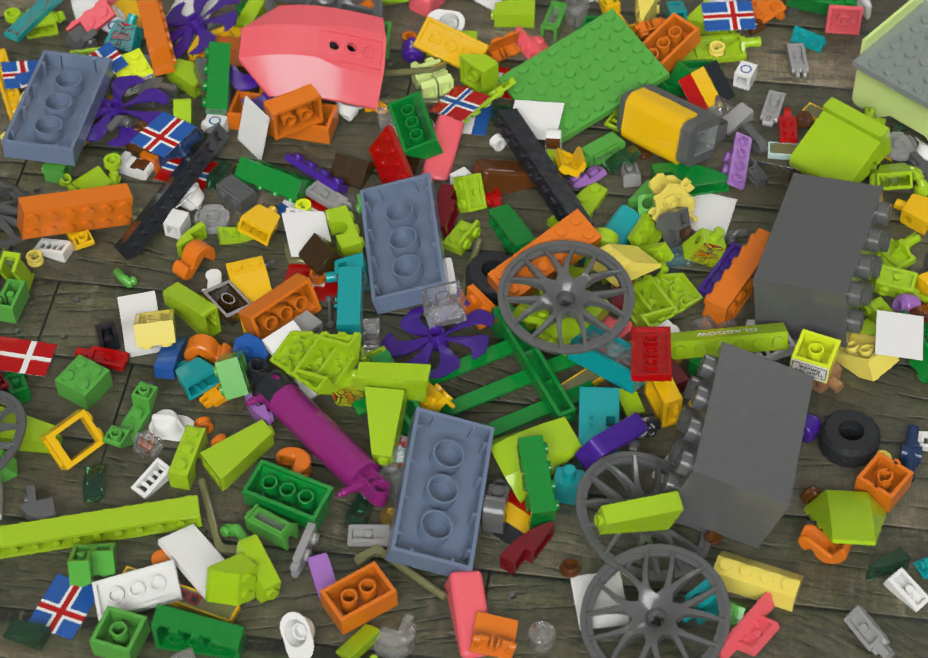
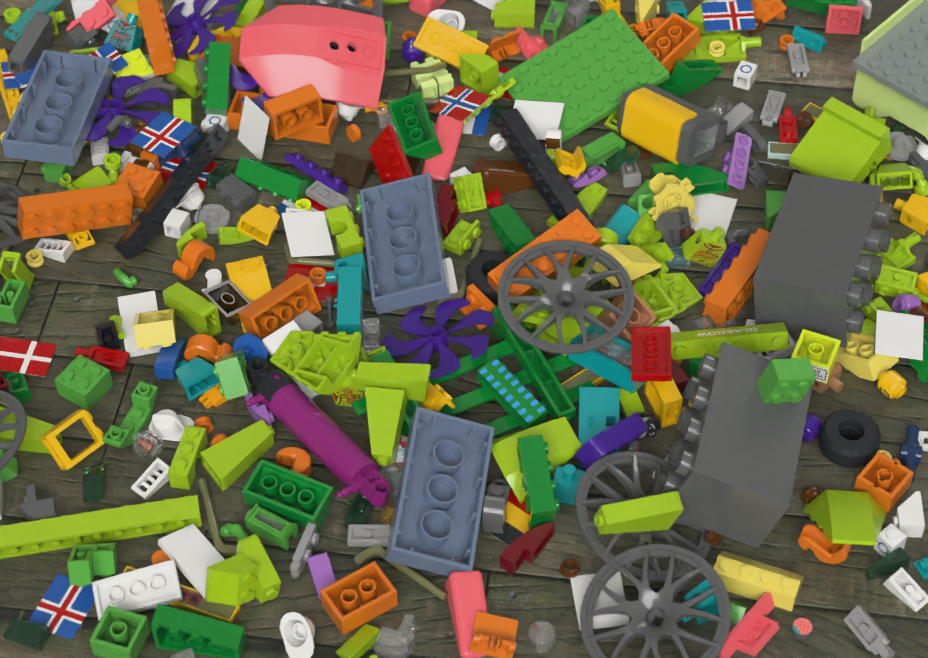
(35, 39): none -> dark grey slope
(99, 150): none -> white slope
(118, 320): none -> lime bar
(142, 183): none -> orange brick
(320, 254): dark brown slope -> none
(353, 133): none -> orange tile
(444, 304): clear brick -> none
(511, 394): none -> green brick
(641, 316): none -> nougat slope
(705, 84): sticker -> none
(772, 206): none -> bright green slope
(785, 38): none -> orange bush
(786, 380): none -> bright green brick
(802, 628): none -> tile
(890, 540): none -> white brick
(891, 384): none -> yellow head
(910, 516): none -> white slope

